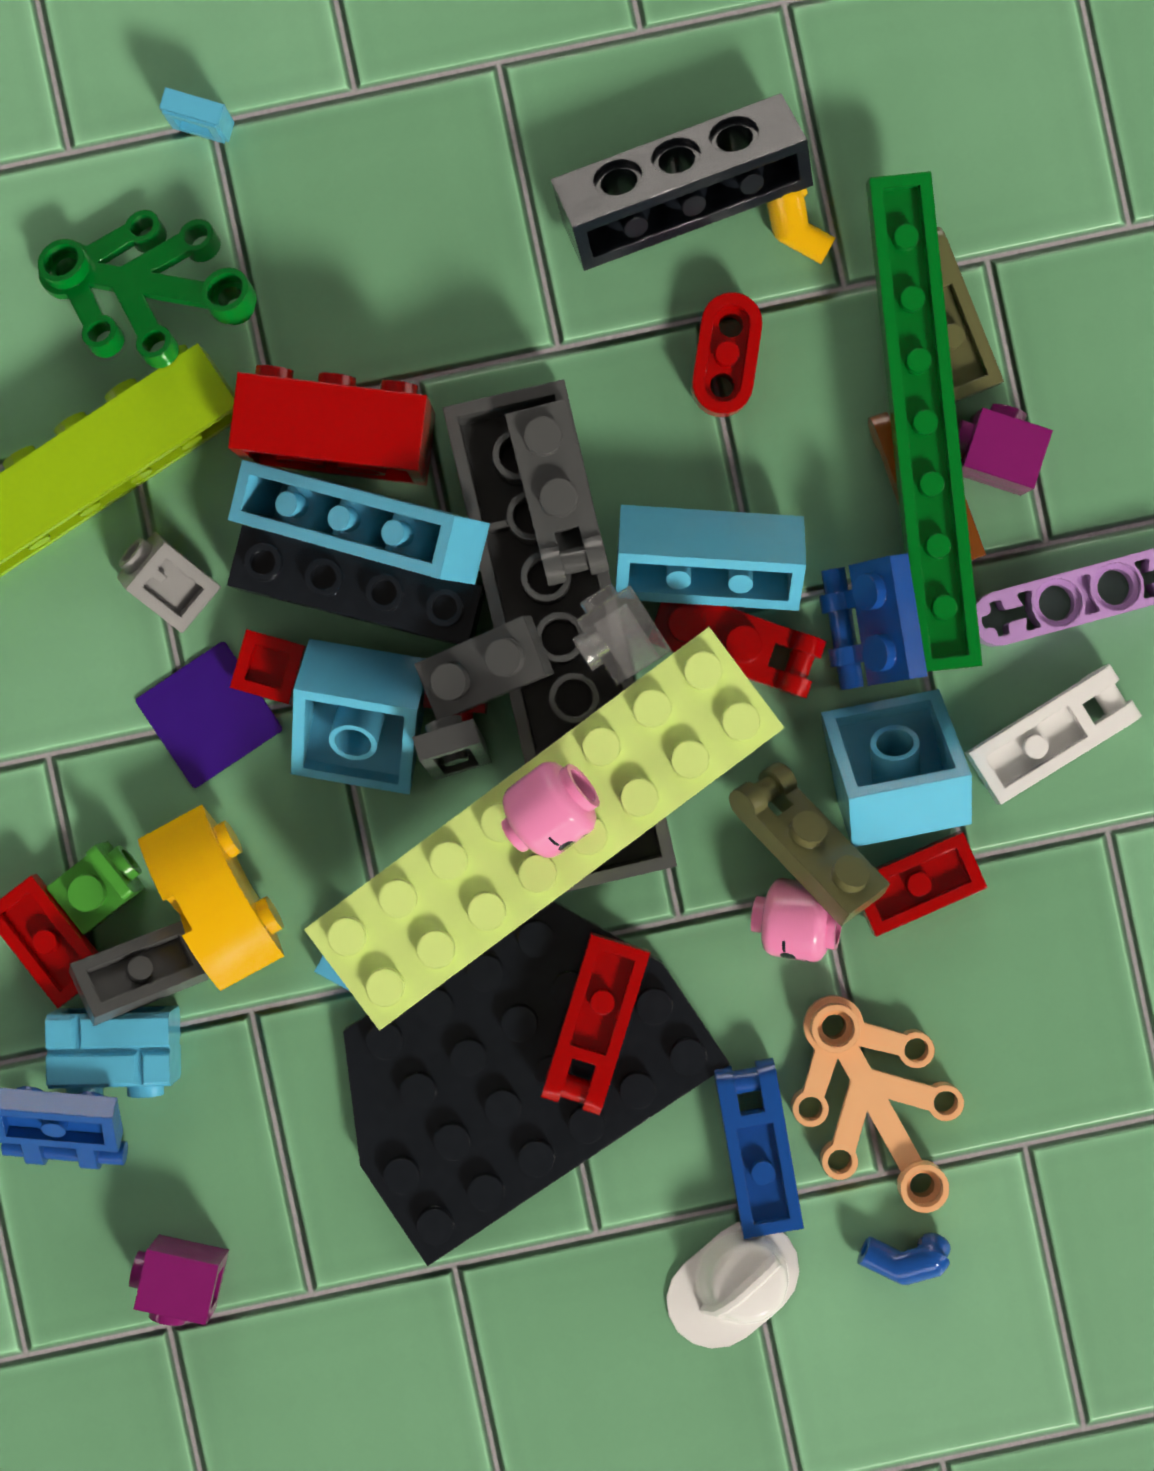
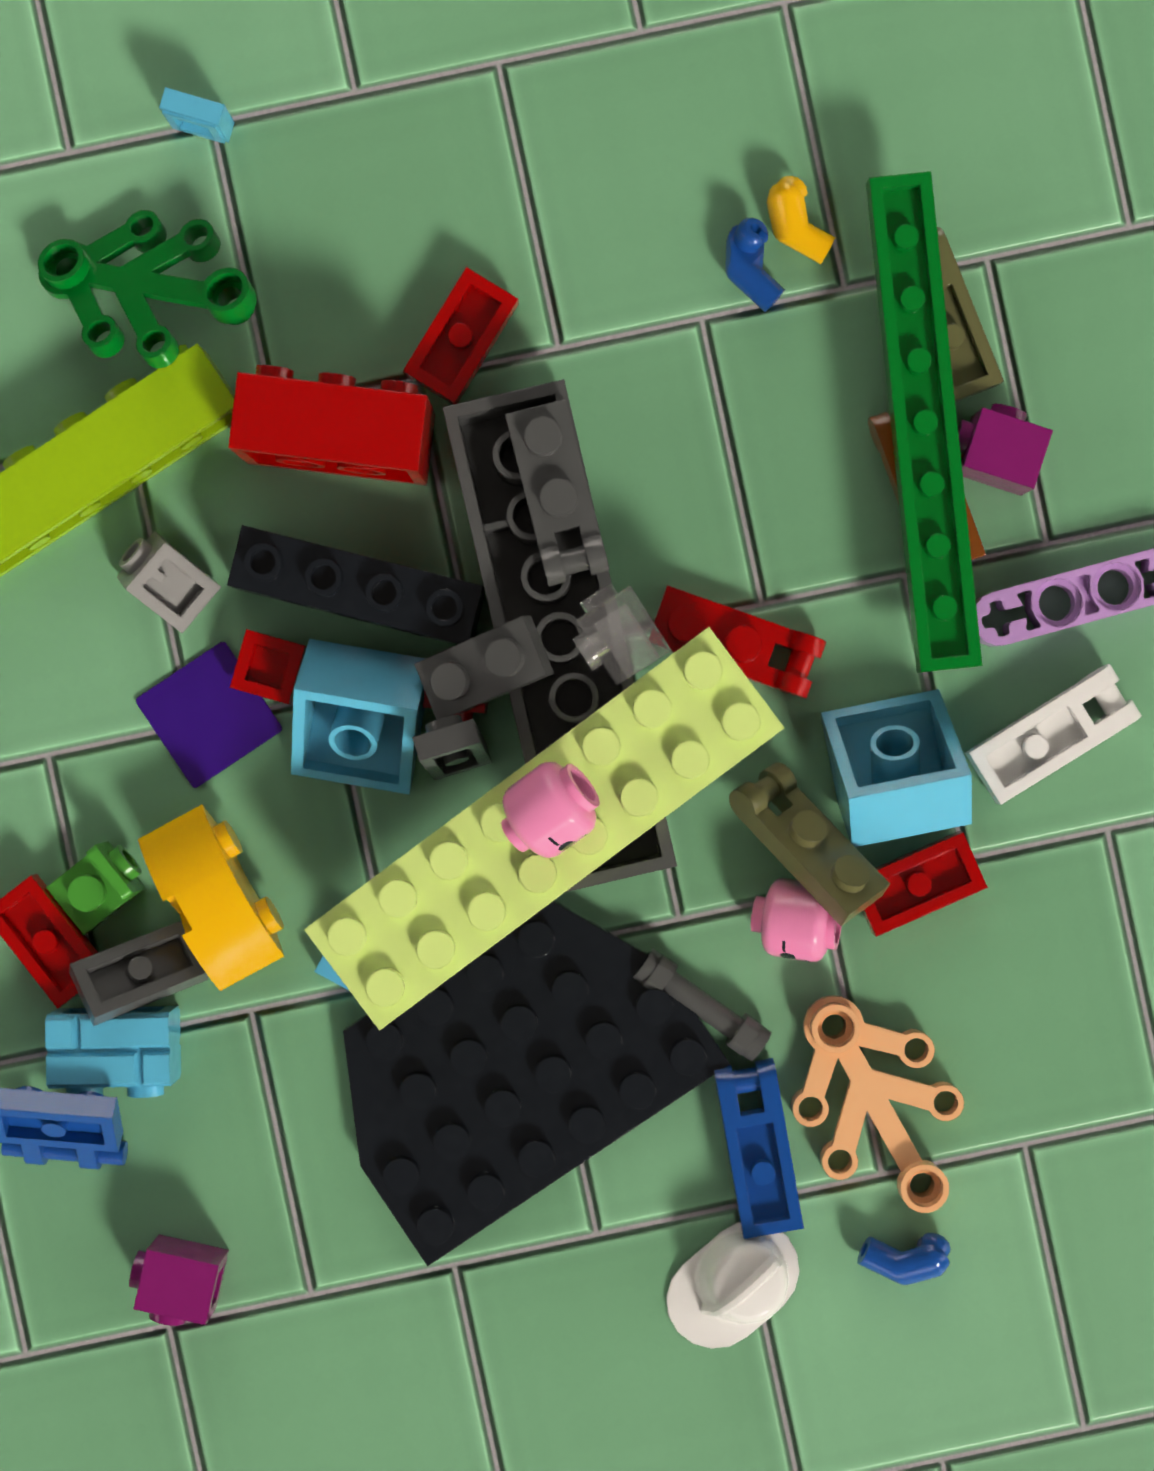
(359, 522): medium azure brick -> none
(461, 336): none -> red plate
(596, 1021): red plate -> none
(683, 181): black brick -> none
(711, 557): medium azure brick -> none
(726, 356): red plate -> none
(743, 1033): none -> dark grey bar
(745, 263): none -> blue arm
(885, 618): blue plate -> none

